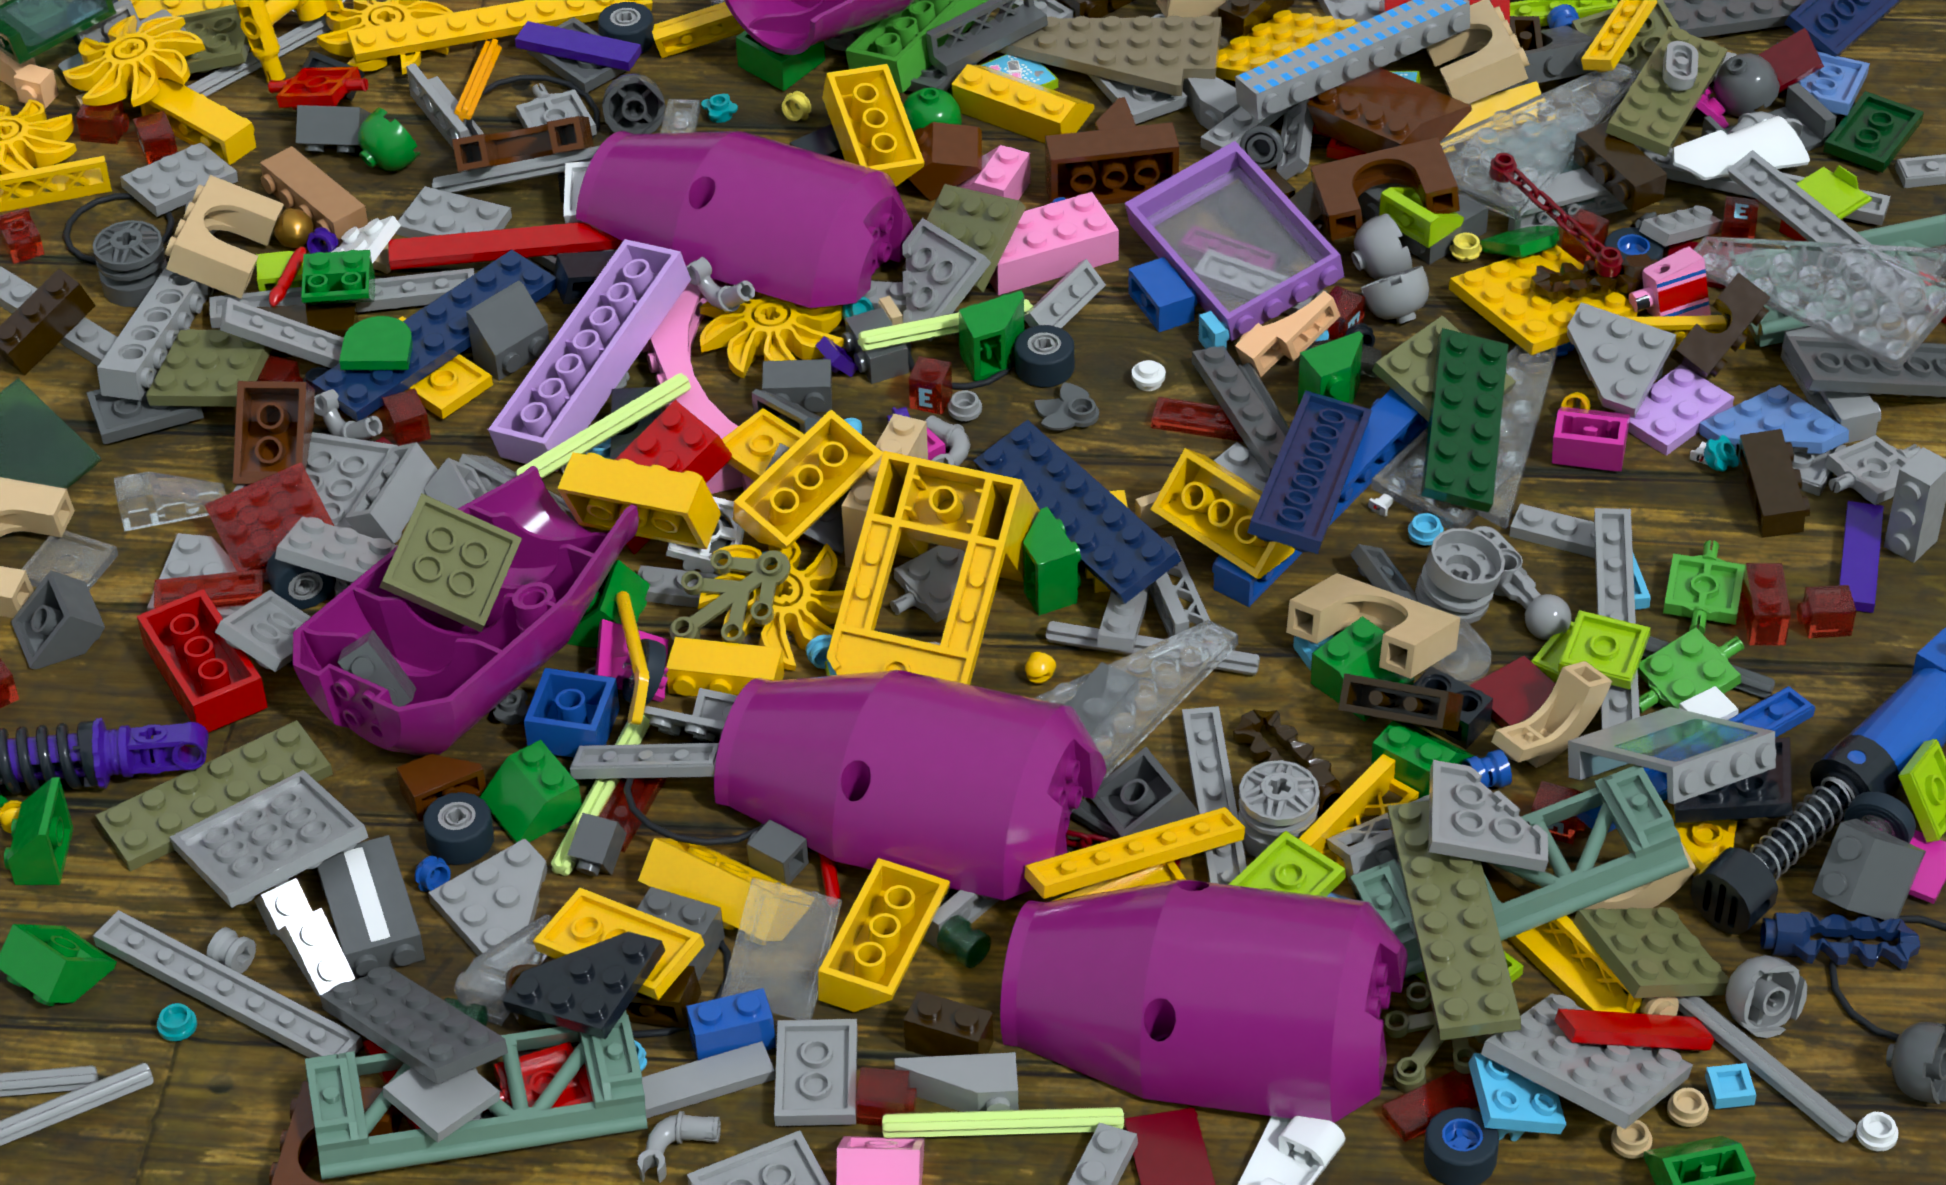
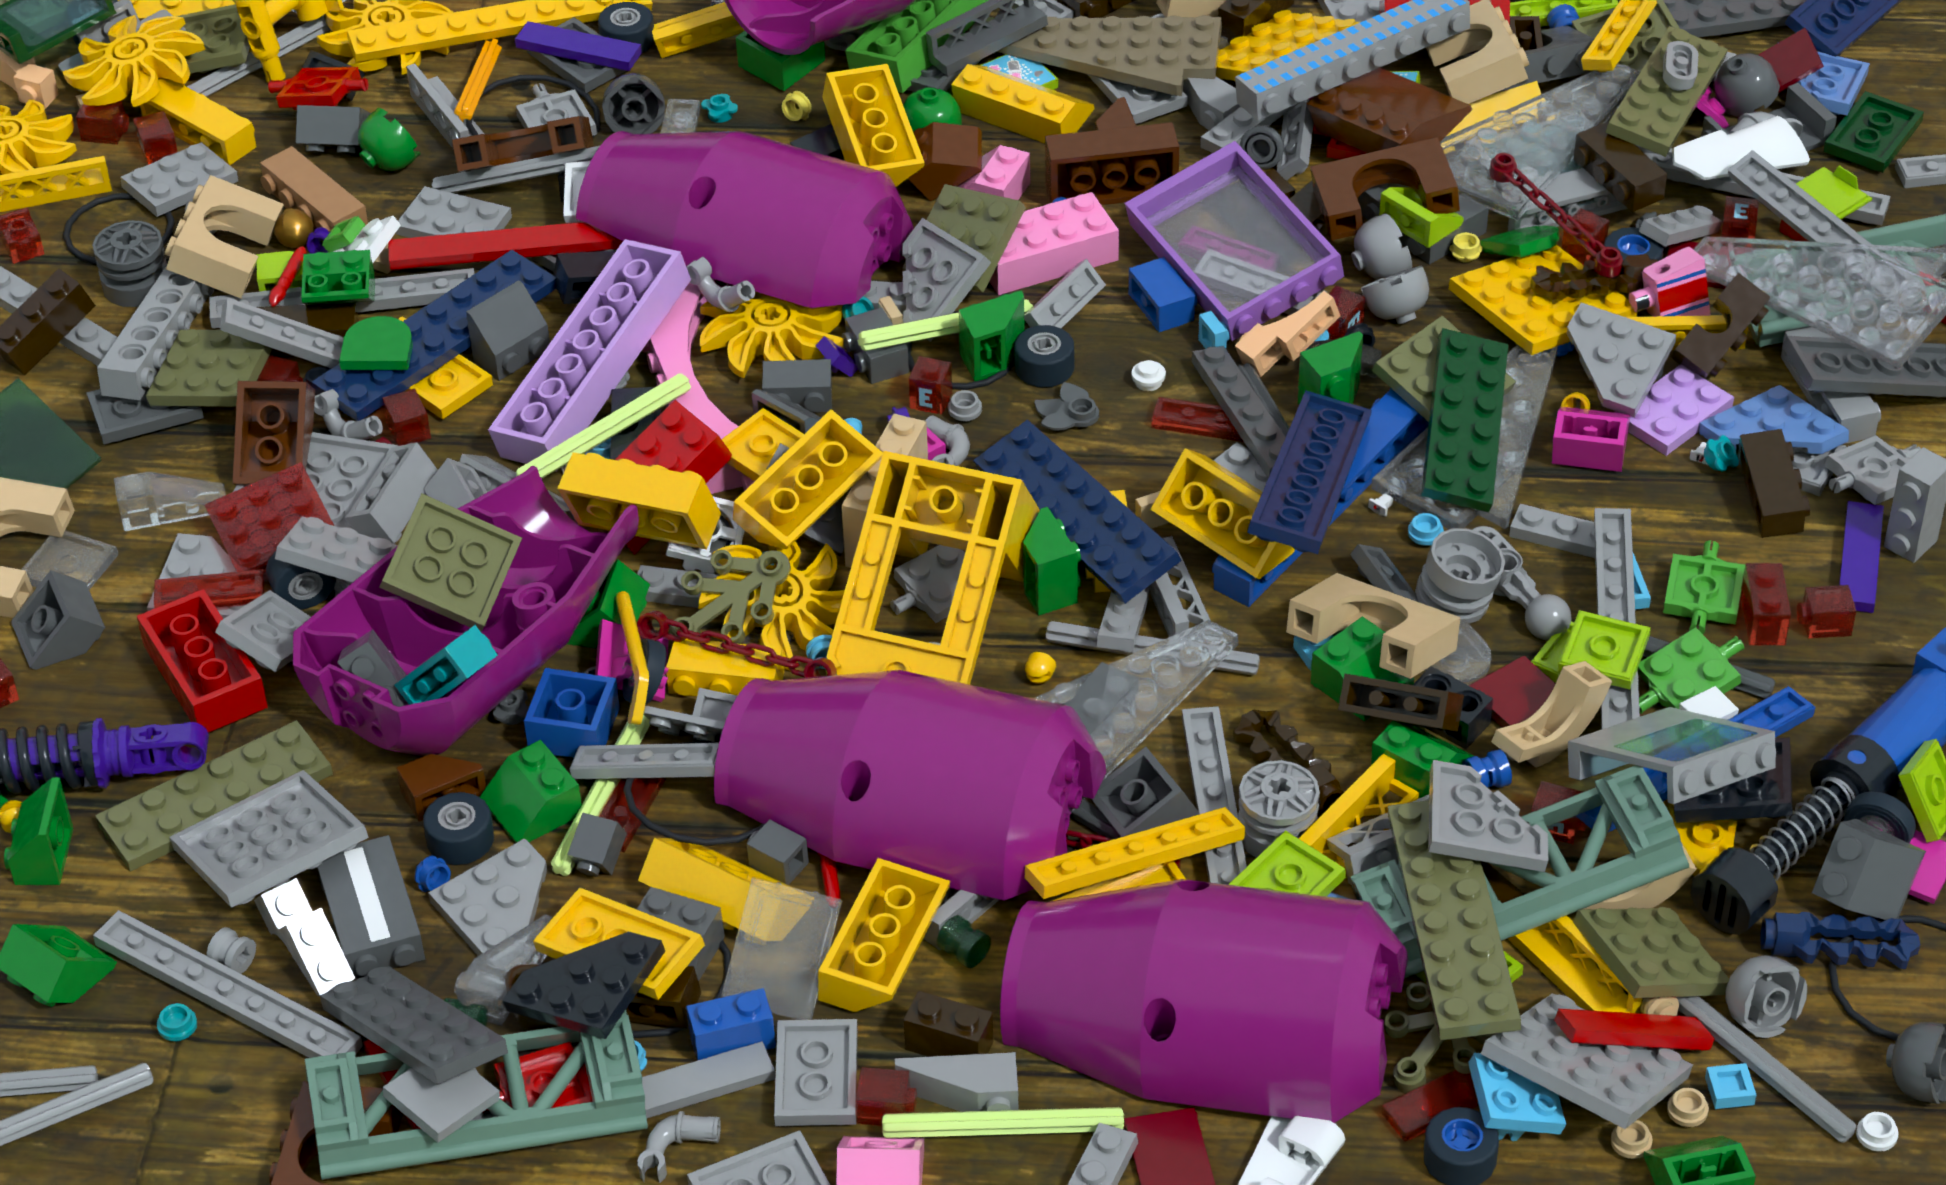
(343, 234): none -> bright green tile
(447, 667): none -> teal brick
(647, 631): none -> dark red piece

